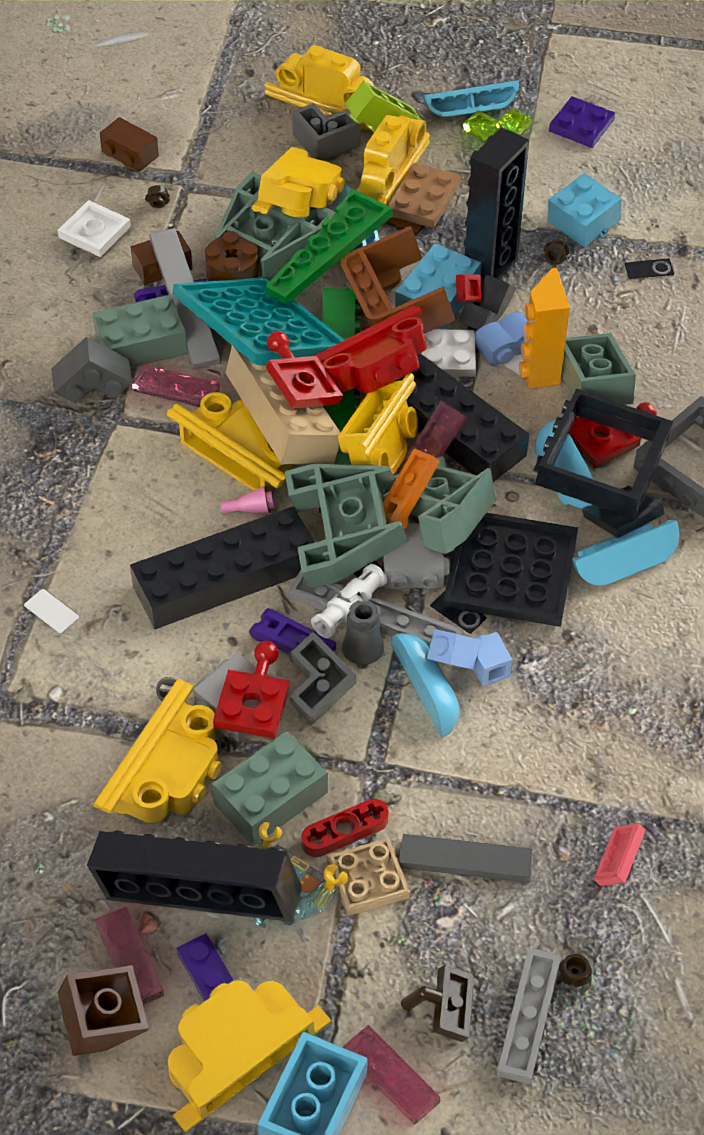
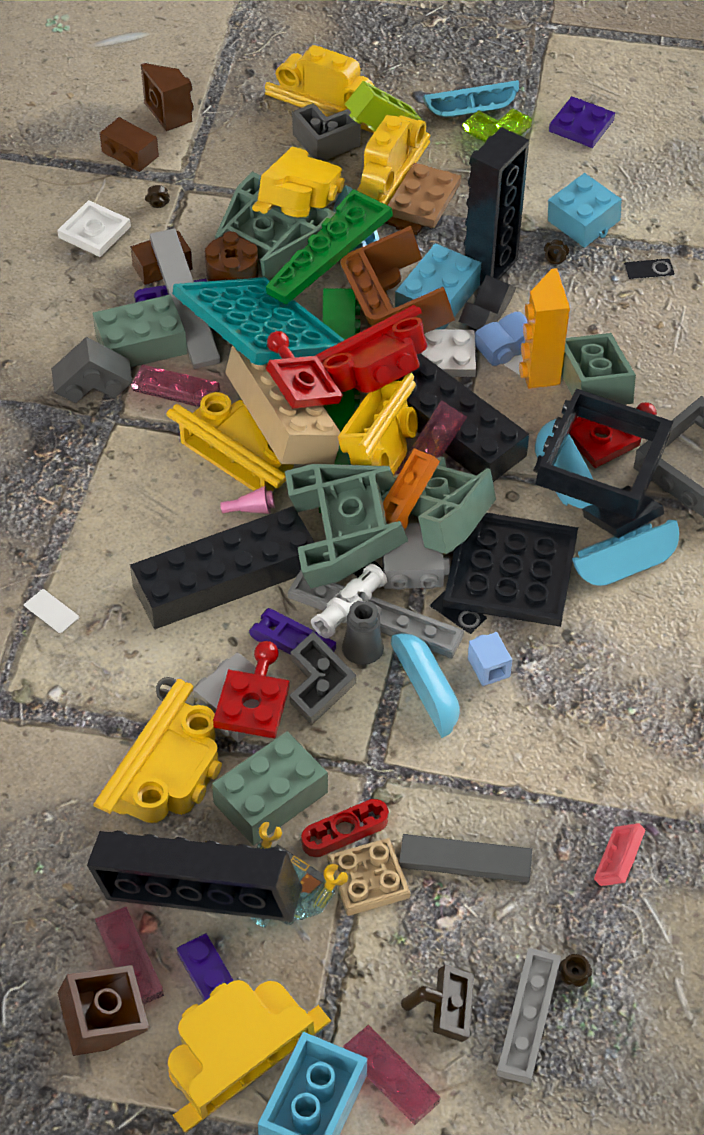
(167, 95): none -> reddish brown slope
(453, 649): light blue brick -> none
(468, 288): red tile -> none

